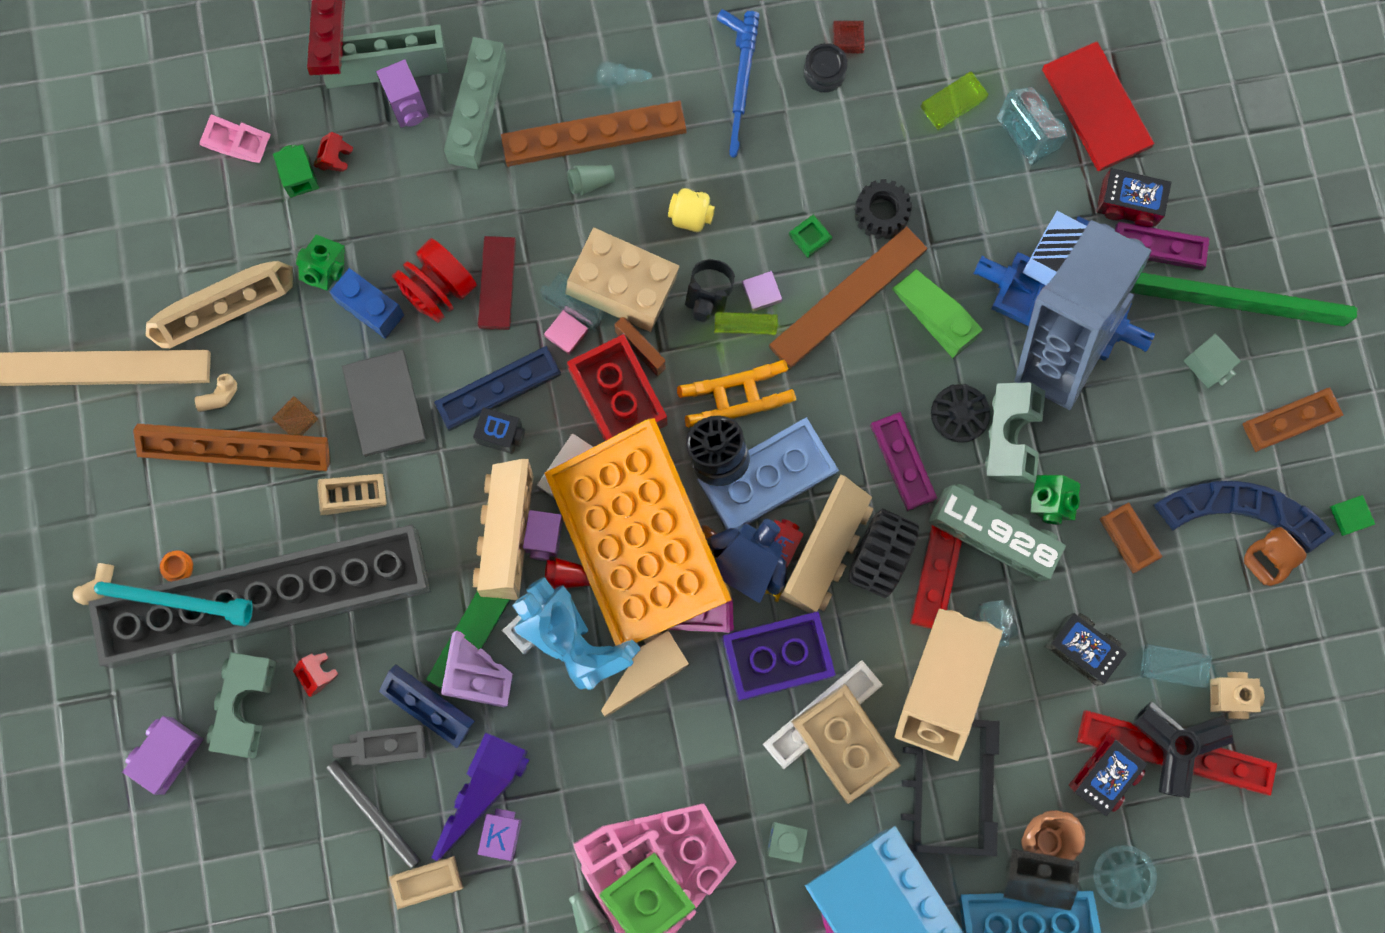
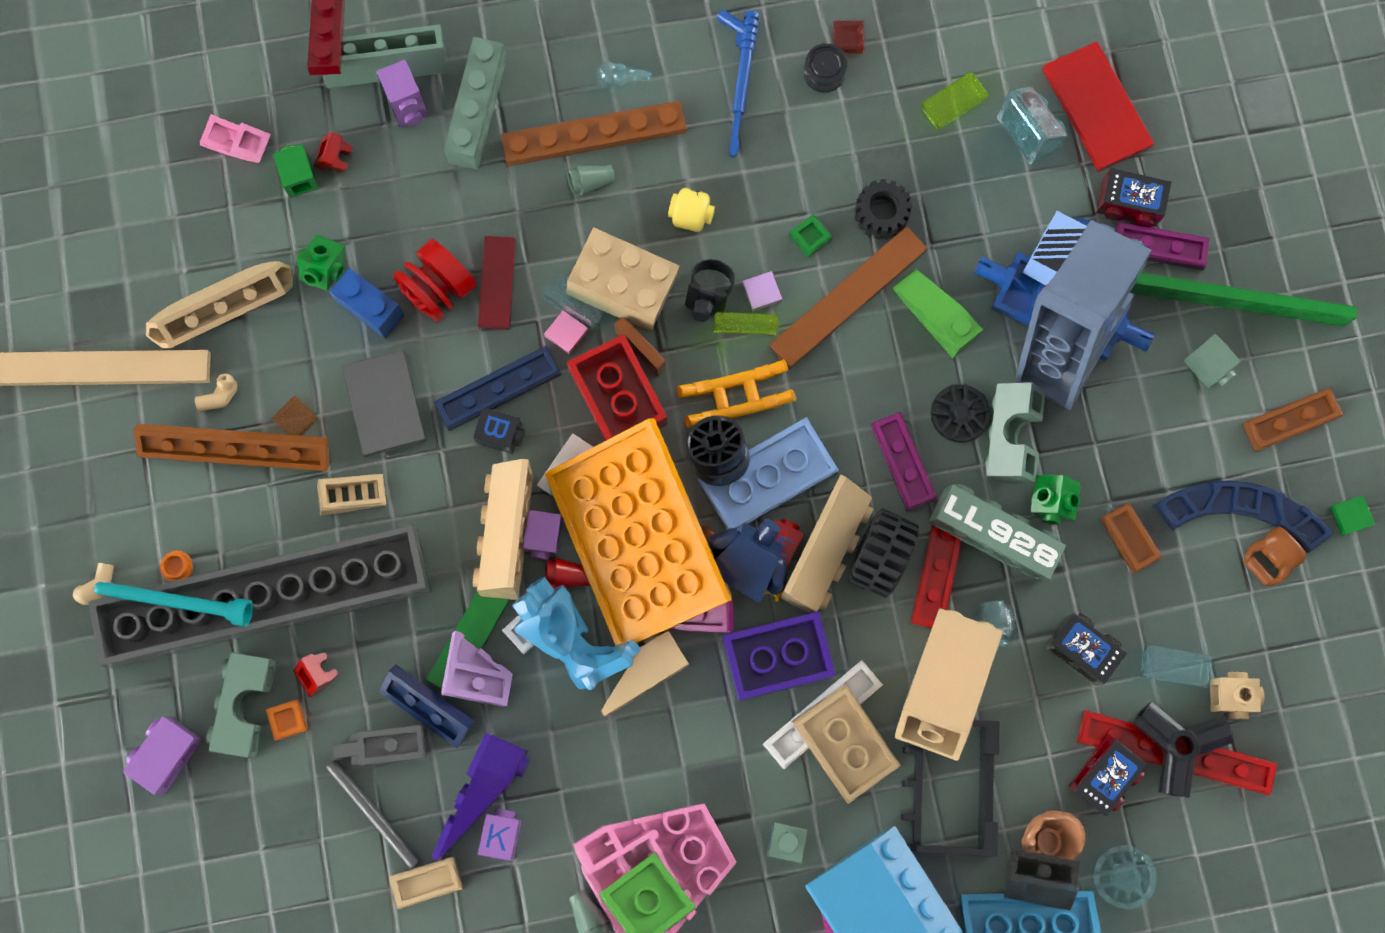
(286, 720): none -> orange tile

